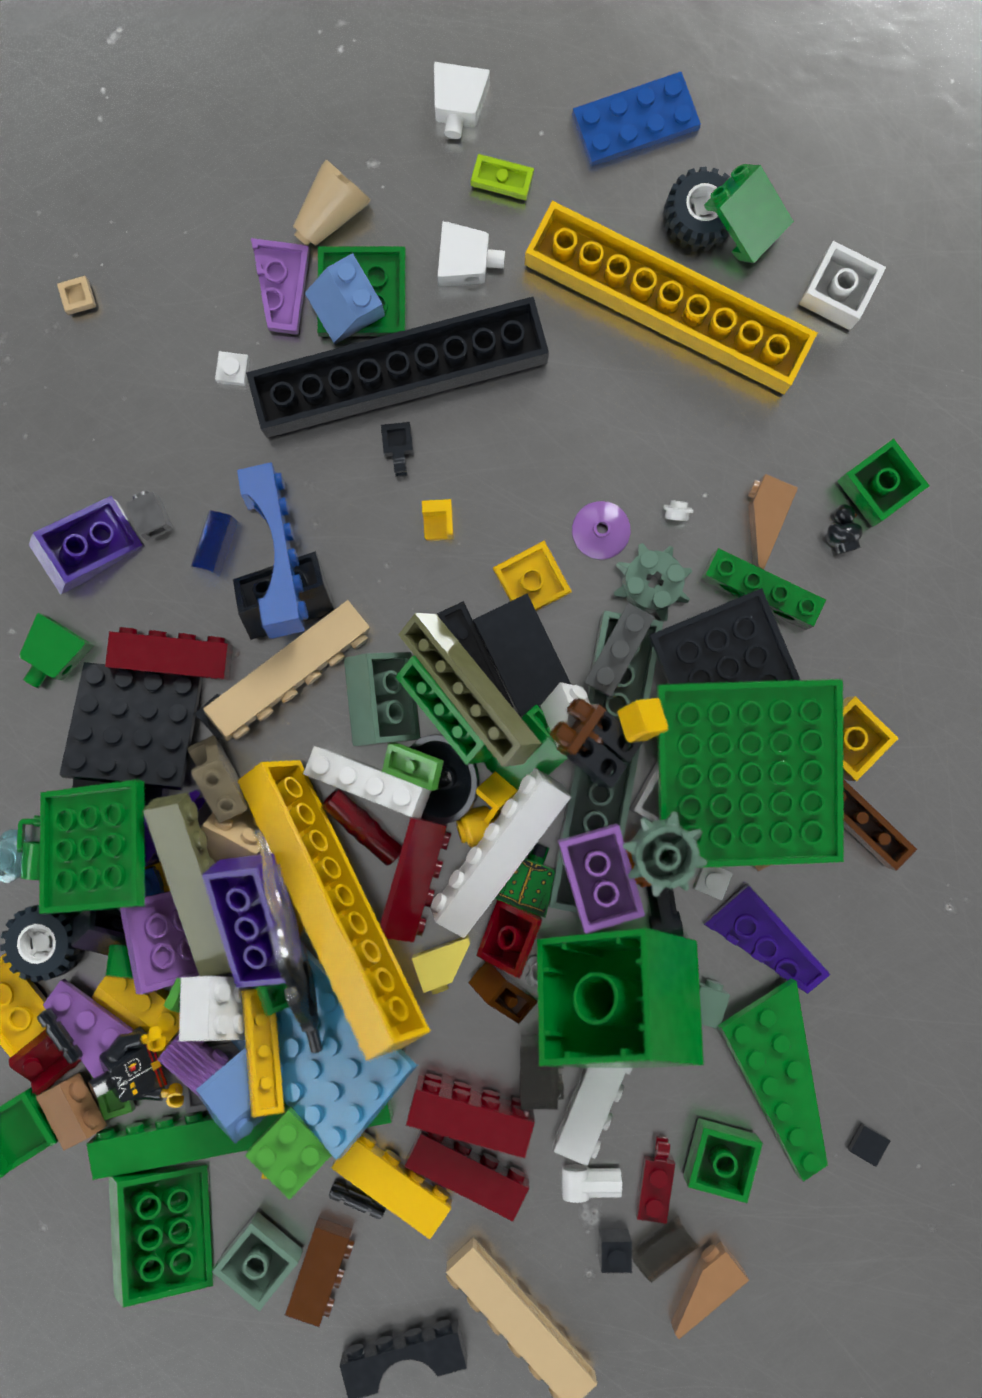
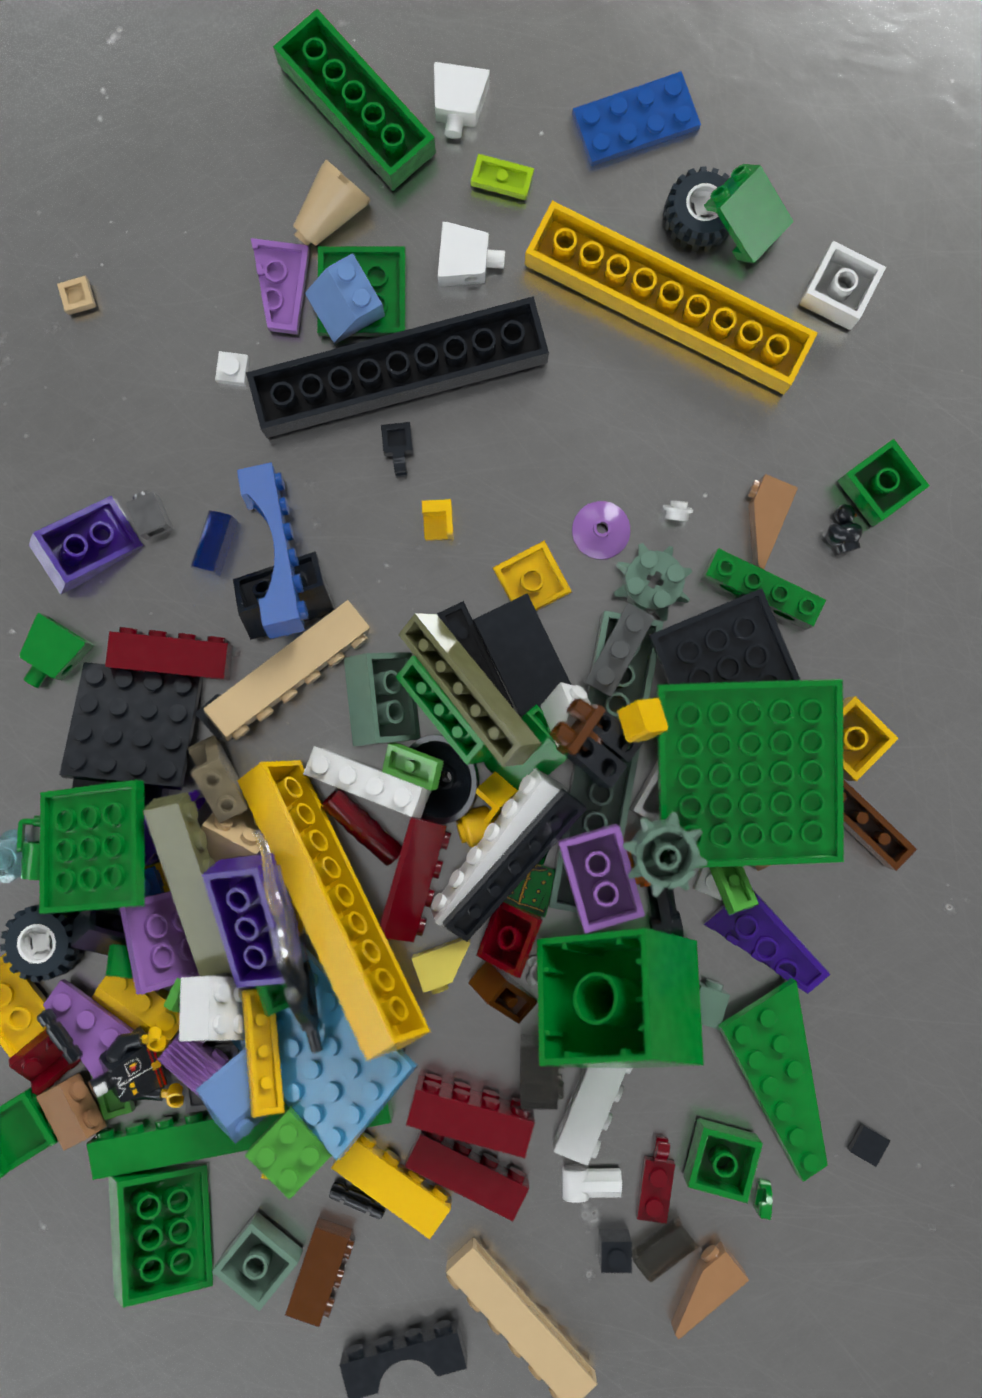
(355, 99): none -> green brick
(514, 865): none -> black tile
(734, 888): none -> bright green plate
(763, 1199): none -> green tile

